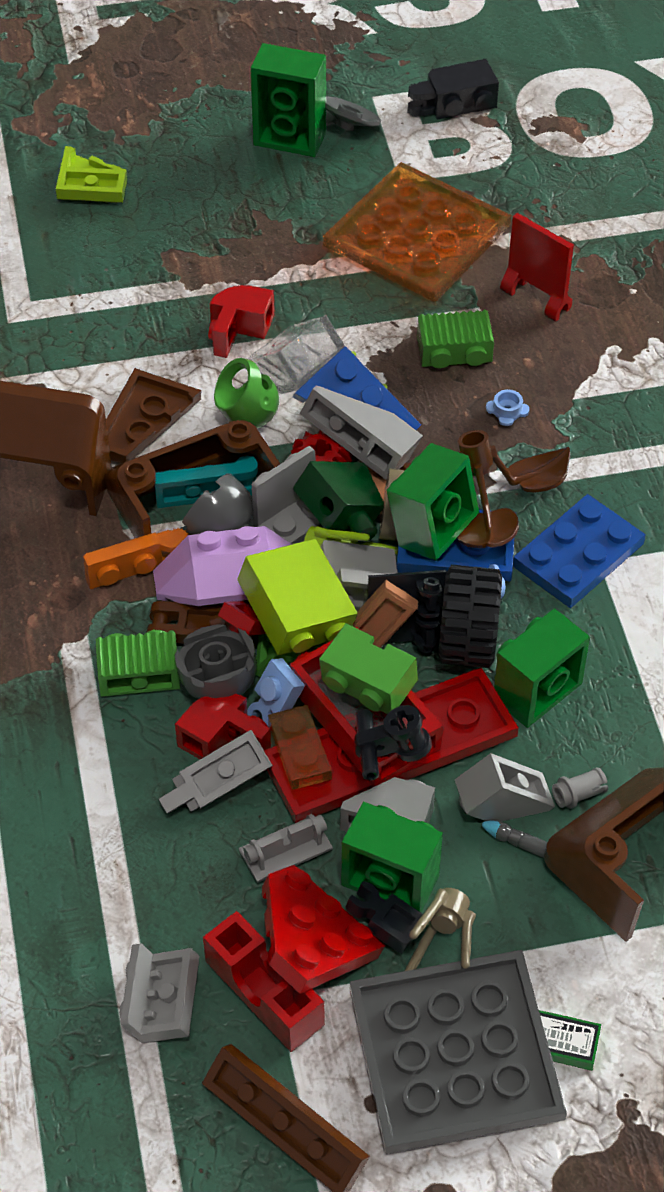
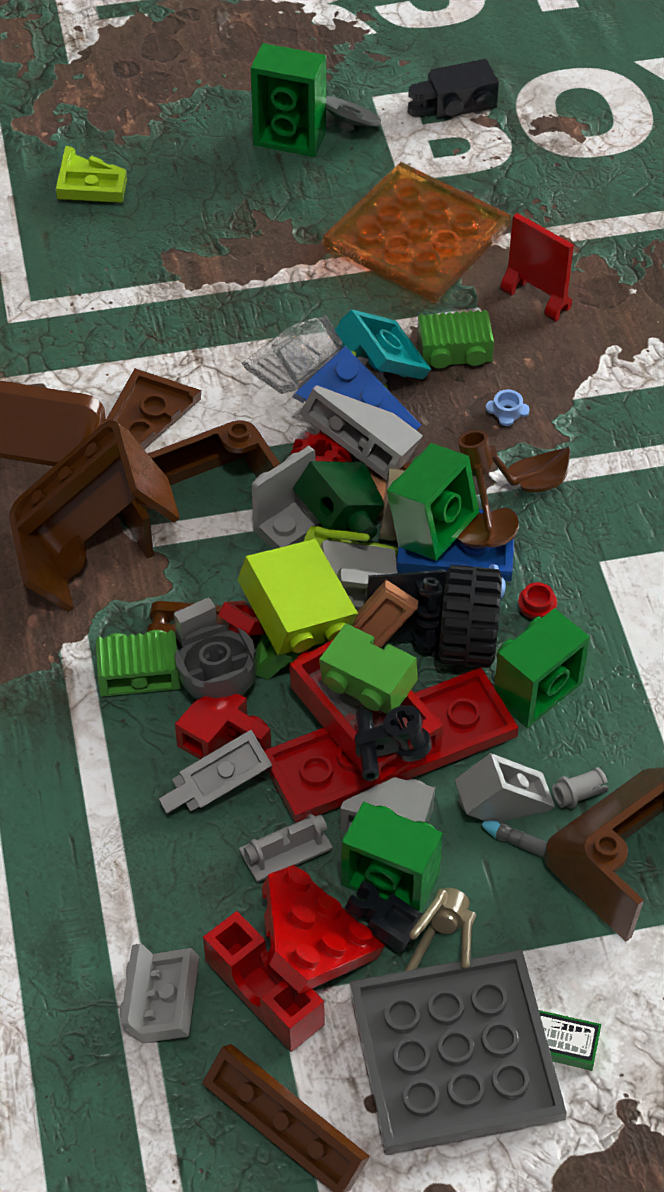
(79, 499): none -> reddish brown windscreen
(130, 557): orange hinge -> none
(187, 485): teal plate -> none
(194, 617): none -> light grey tile
(209, 563): lavender wedge -> none
(221, 509): dark grey cylinder -> none
(239, 311): red brick -> none
(253, 401): bright green helmet -> none
(277, 690): light blue plate -> none
(299, 747): clear orange plate -> none
(382, 344): none -> teal plate
(537, 600): none -> red plate
(578, 550): blue plate -> none

